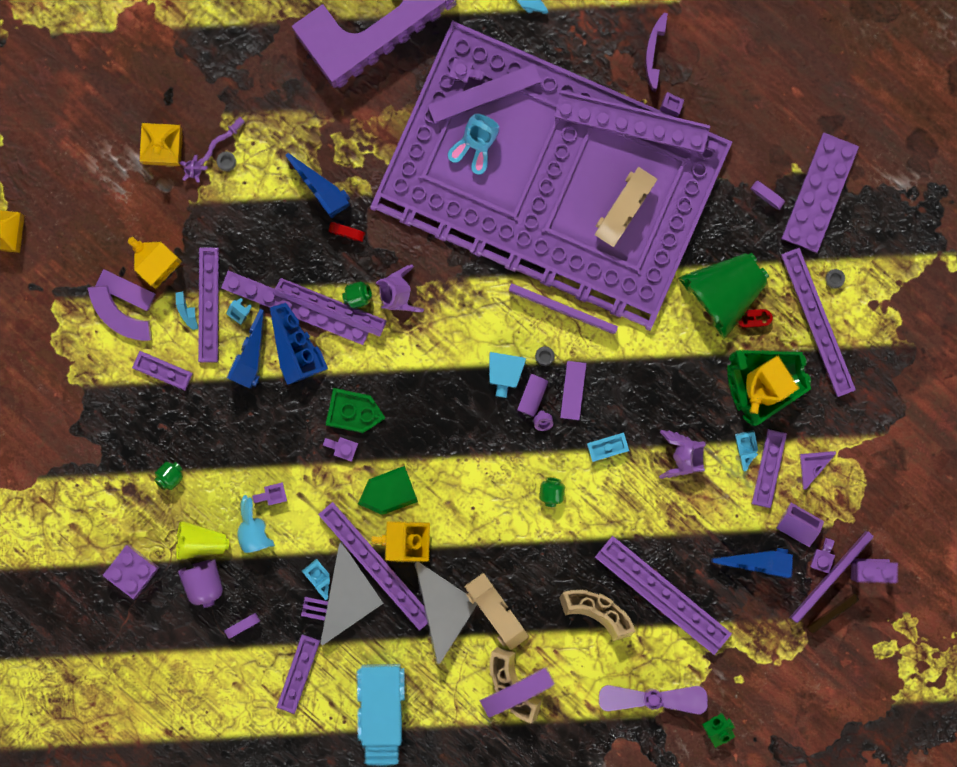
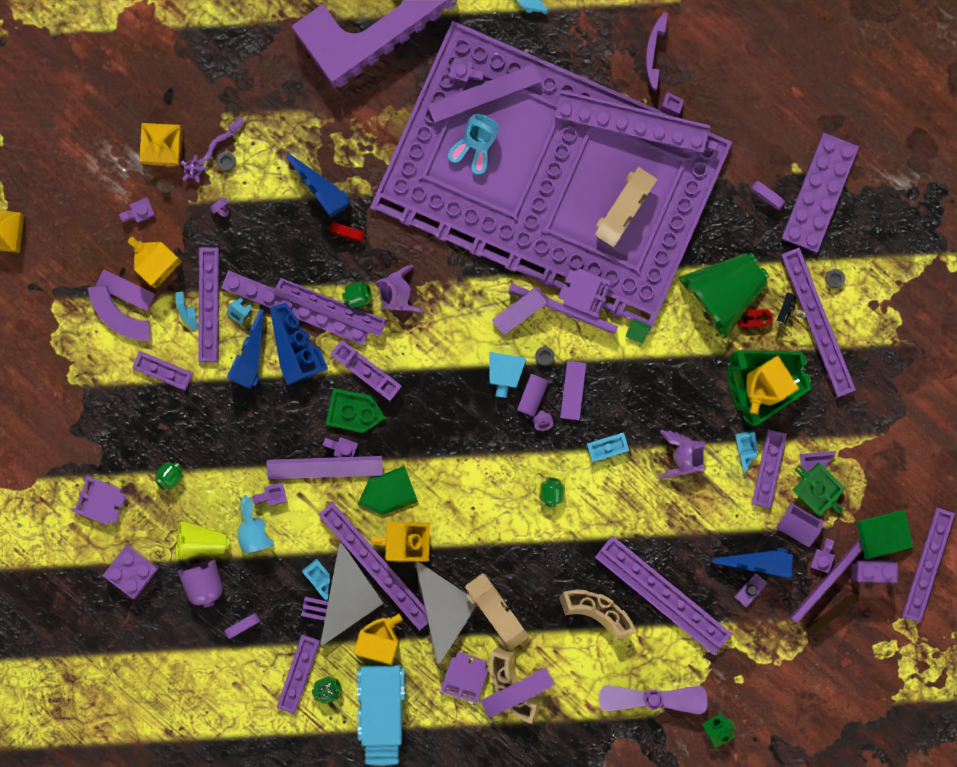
(100, 501): none -> medium lavender plate
(139, 210): none -> medium lavender plate
(219, 205): none -> medium lavender tile
(325, 467): none -> medium lavender tile
(327, 689): none -> green head
(365, 370): none -> medium lavender slope
(379, 640): none -> yellow piece
(465, 677): none -> medium lavender plate
(520, 310): none -> medium lavender tile
(584, 291): none -> medium lavender plate
(638, 331): none -> green tile
(750, 590): none -> medium lavender piece
(788, 310): none -> black piece
(818, 489): none -> green plate
(884, 534): none -> green tile
(928, 565): none -> medium lavender tile

